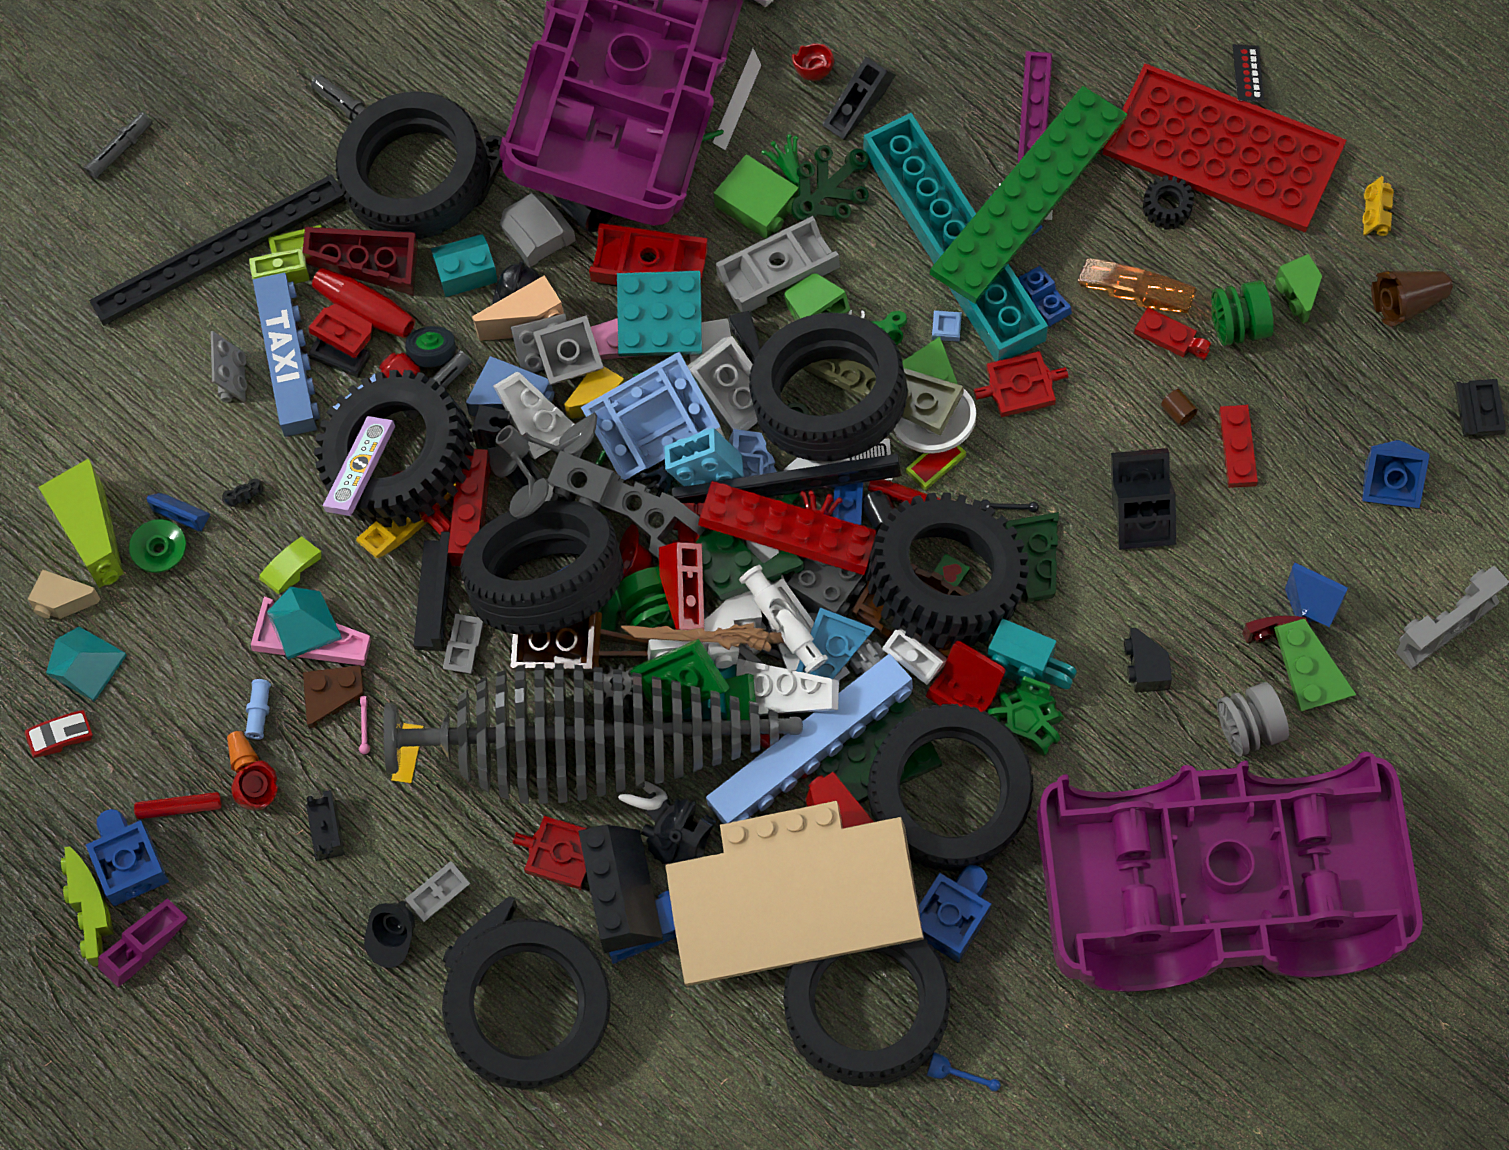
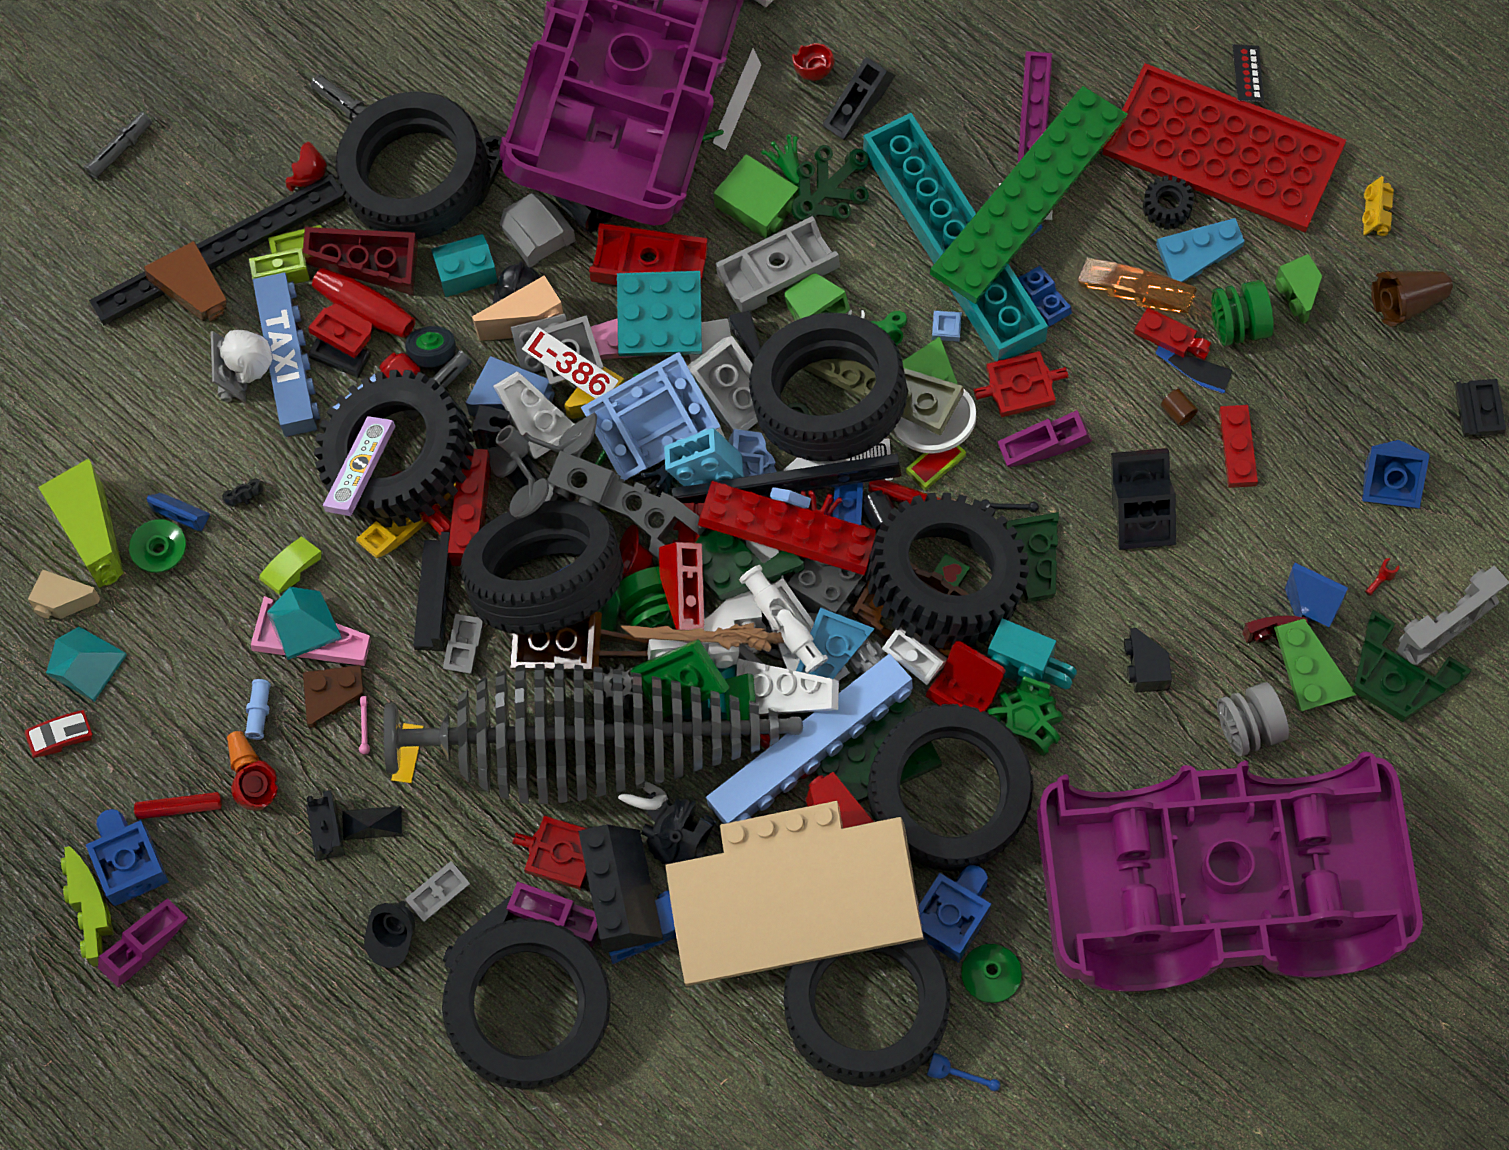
(188, 281): none -> dark orange slope
(246, 354): none -> white hair
(308, 169): none -> red hair
(372, 823): none -> black slope
(539, 904): none -> magenta slope
(569, 364): none -> white sticker
(790, 497): none -> light blue tile
(991, 987): none -> green dish
(1045, 440): none -> magenta slope
(1194, 250): none -> dark azure wing
(1200, 371): none -> black sticker
(1384, 574): none -> red hand
(1393, 681): none -> dark green wing

